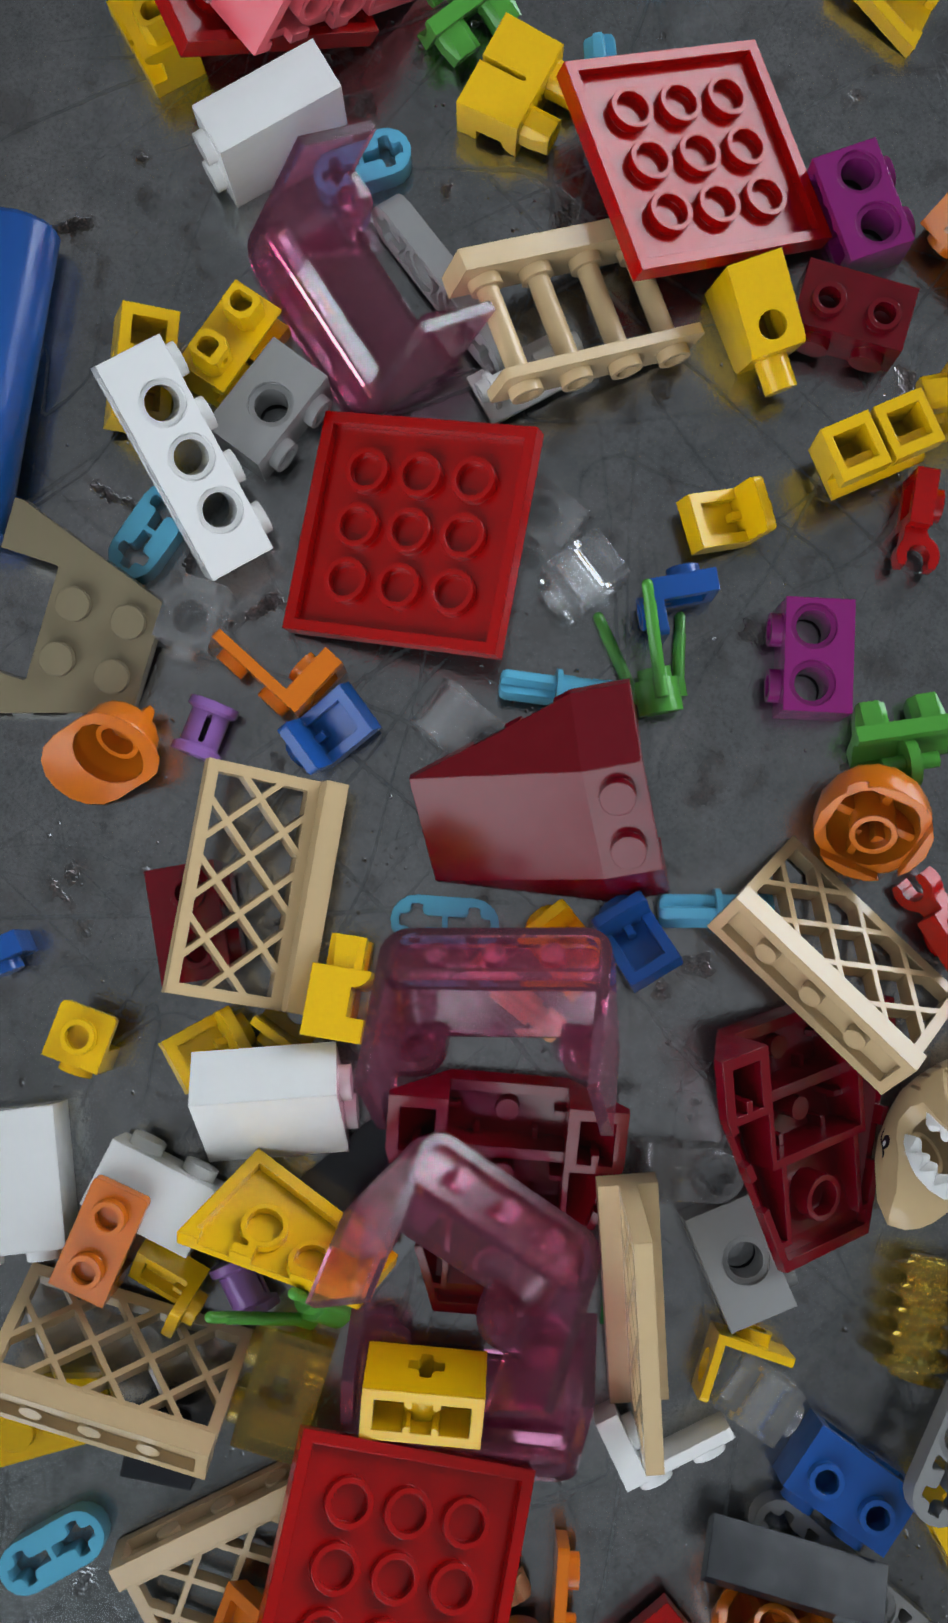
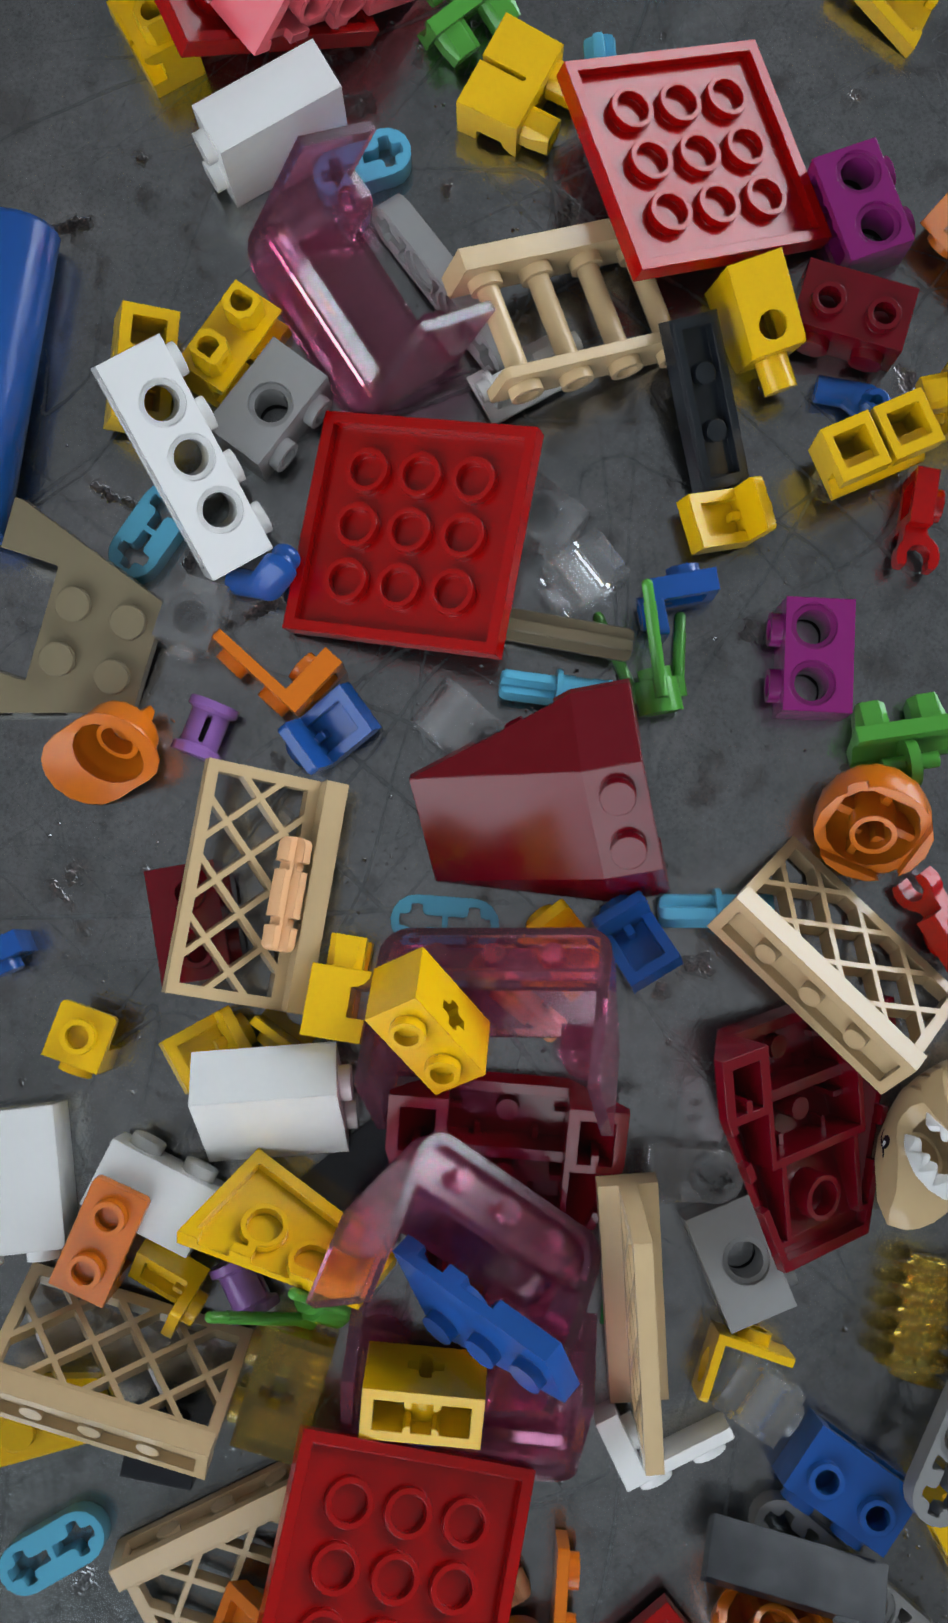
(269, 577): none -> blue arm
(286, 894): none -> light nougat axle
(428, 1021): none -> yellow brick
(490, 1334): none -> blue wing
(570, 634): none -> dark tan axle
(704, 401): none -> black tile
(847, 394): none -> blue arm

